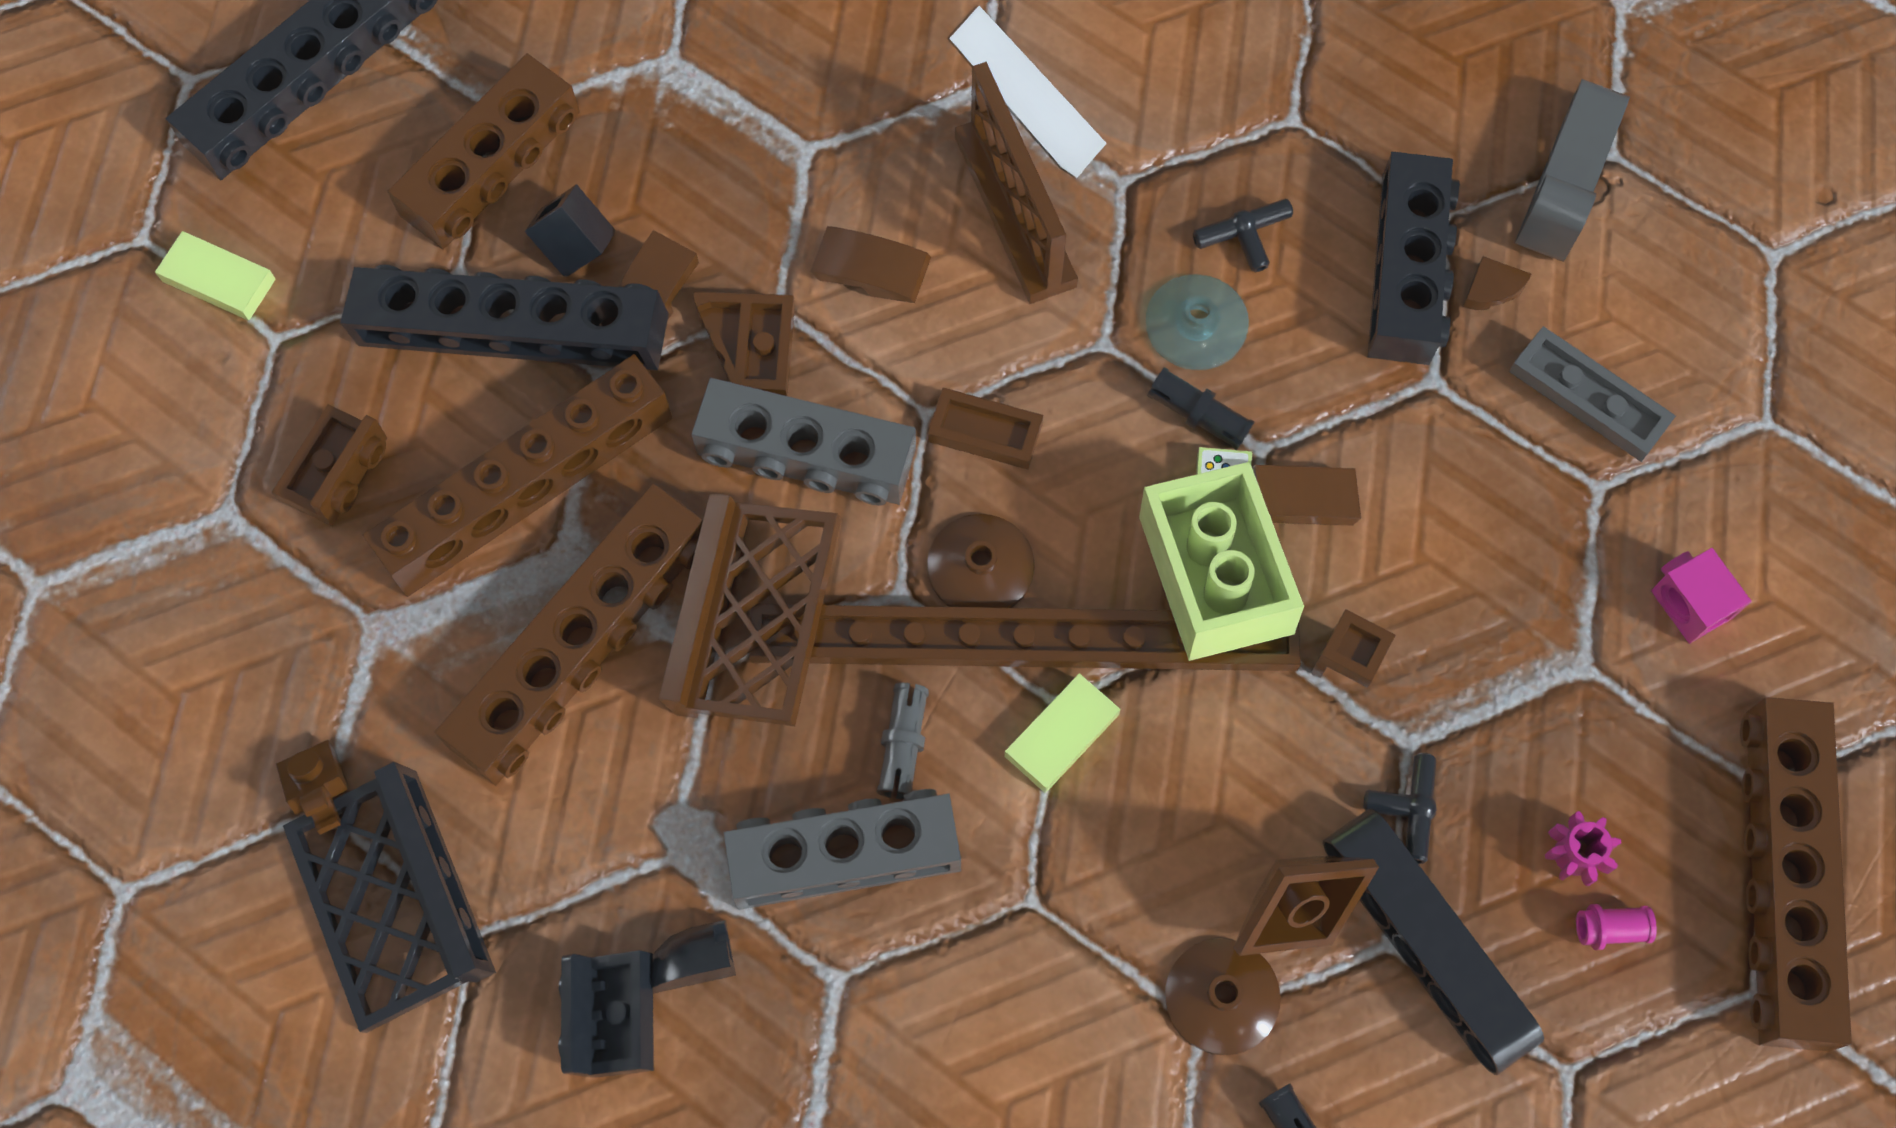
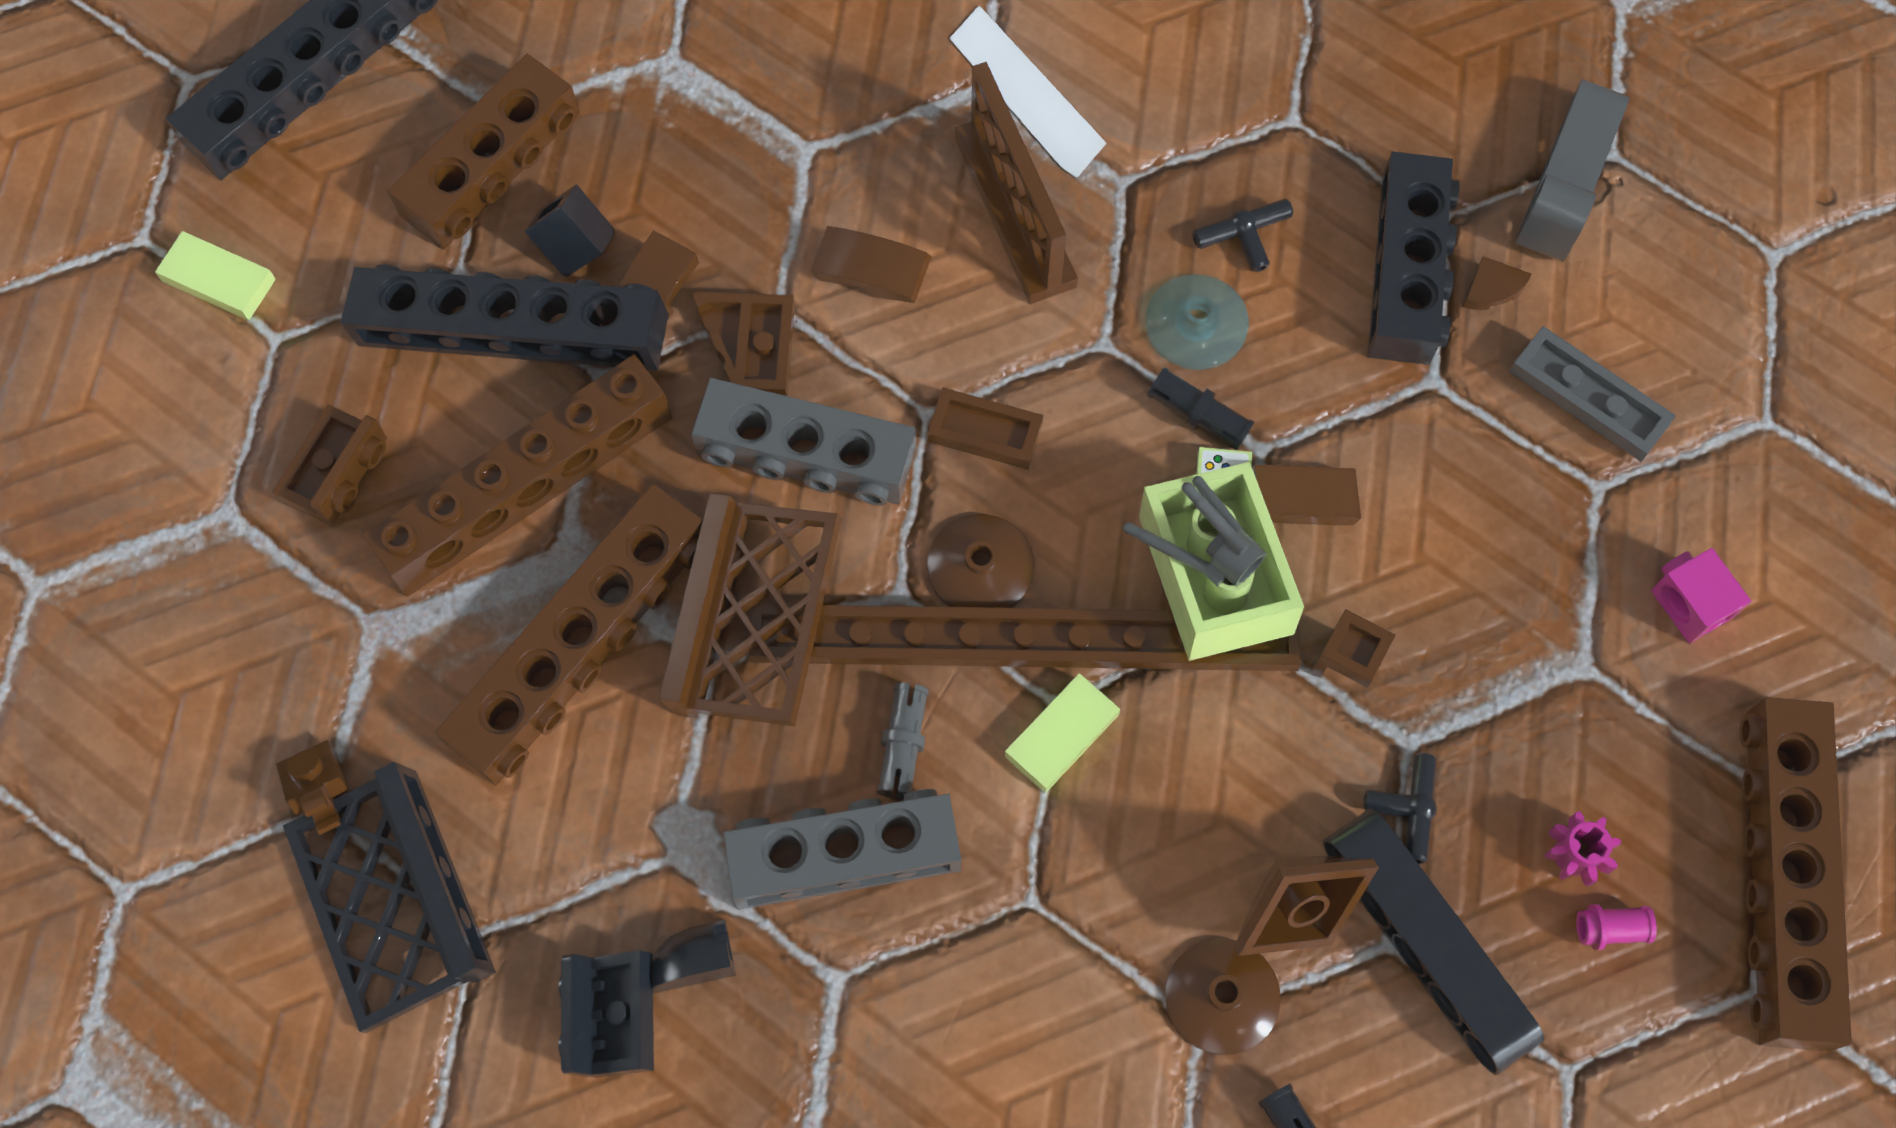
(1232, 550): none -> dark grey plant

